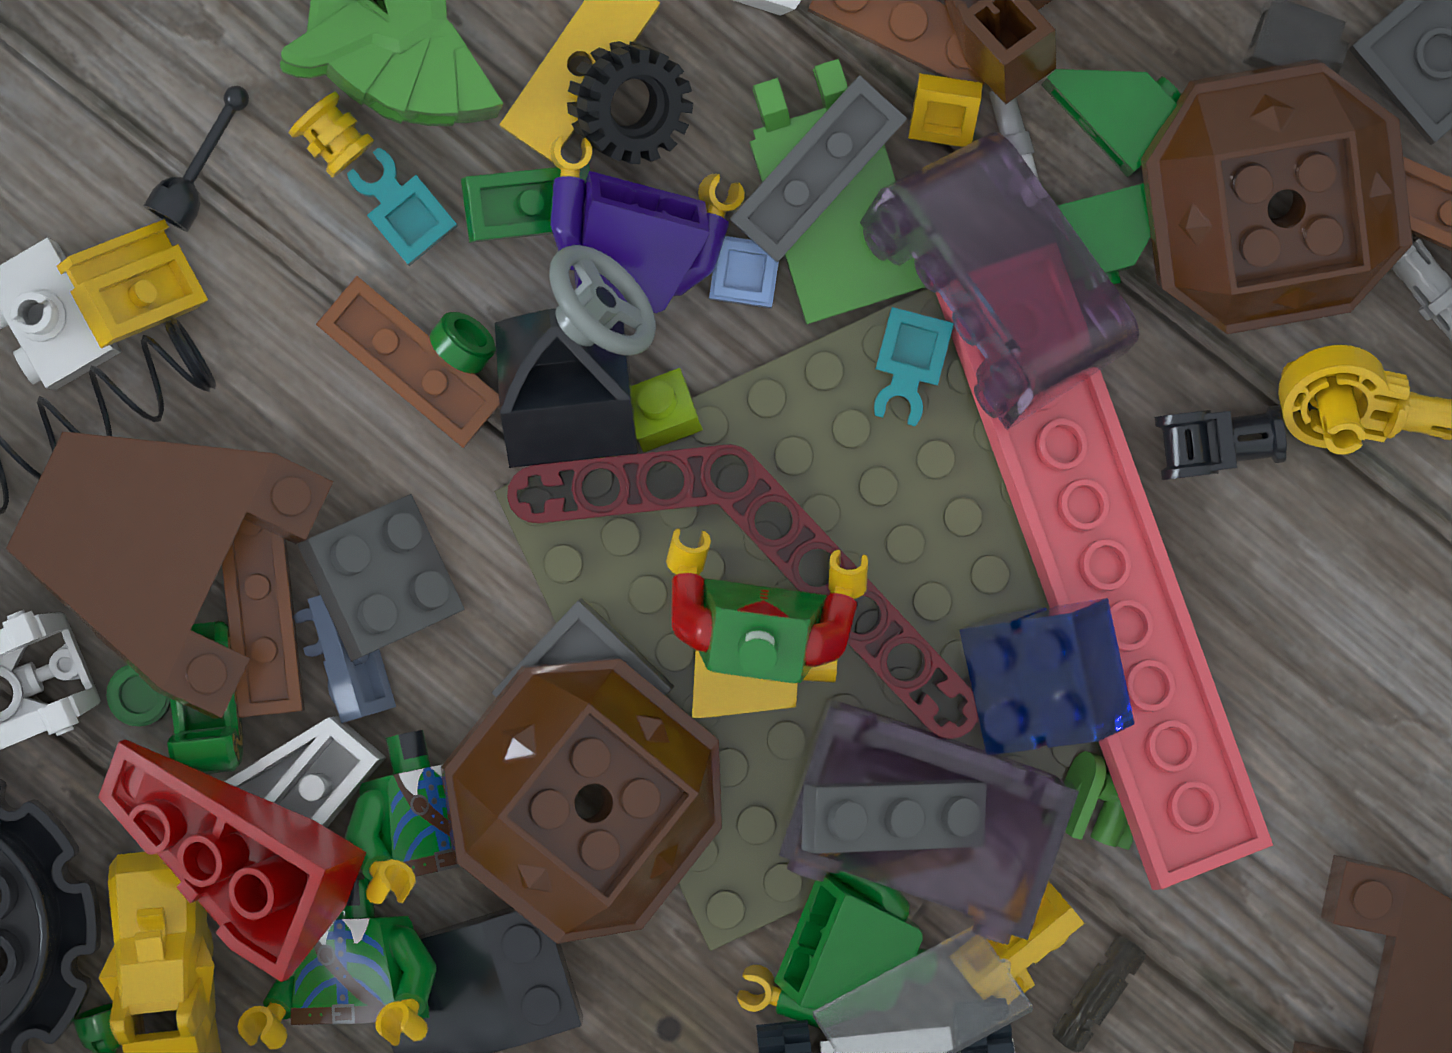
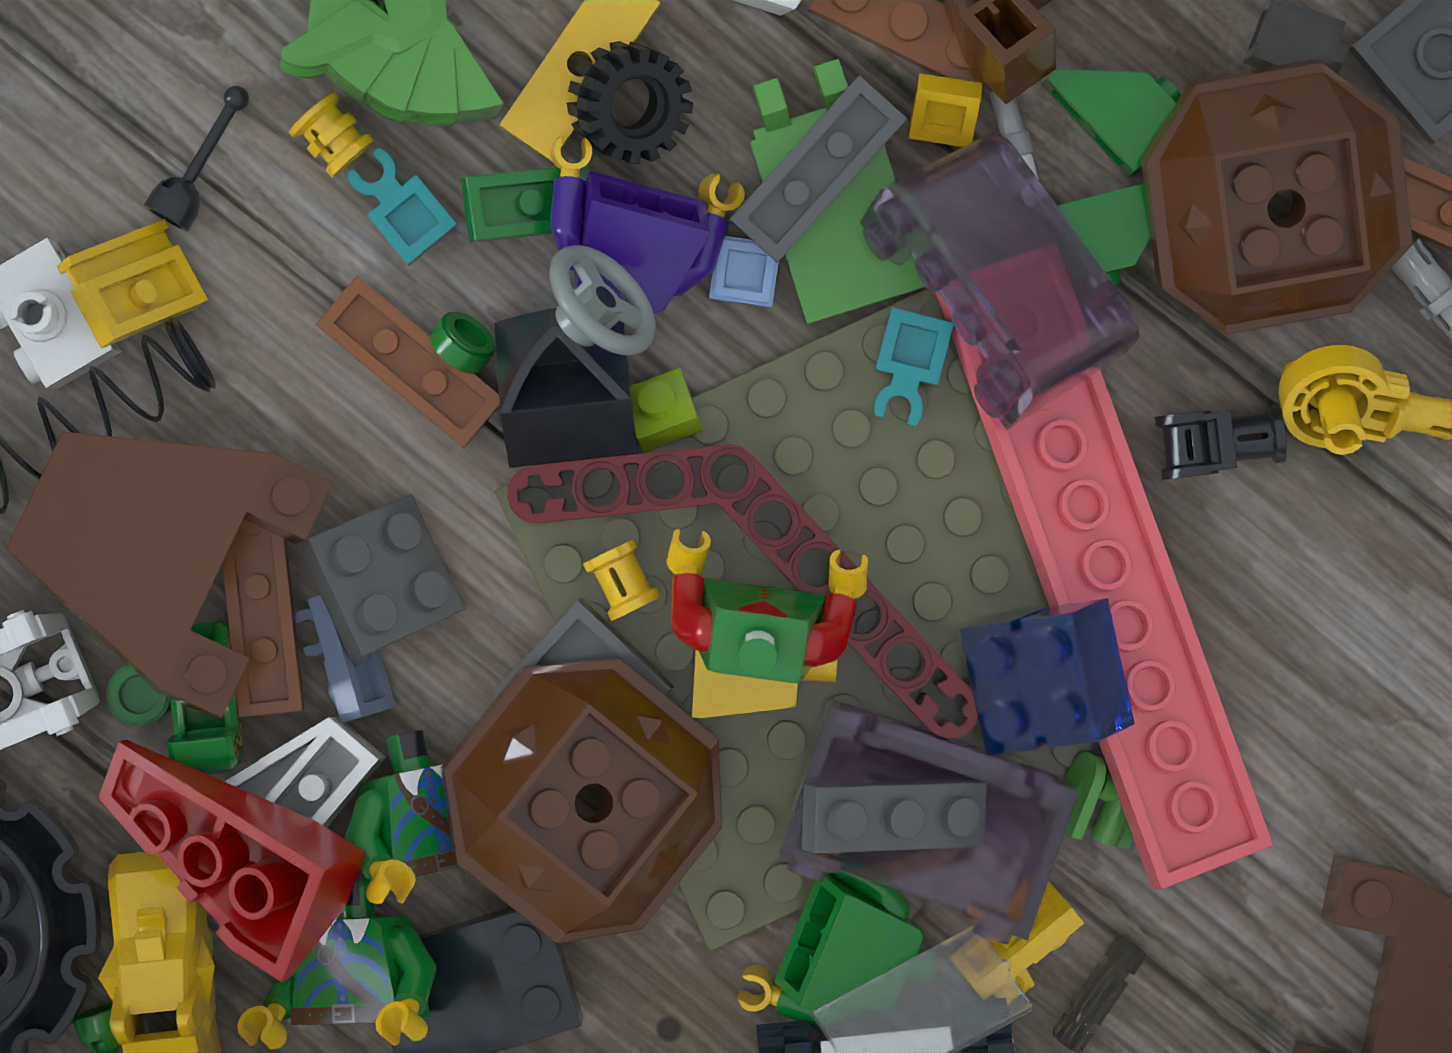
(622, 580): none -> yellow bush

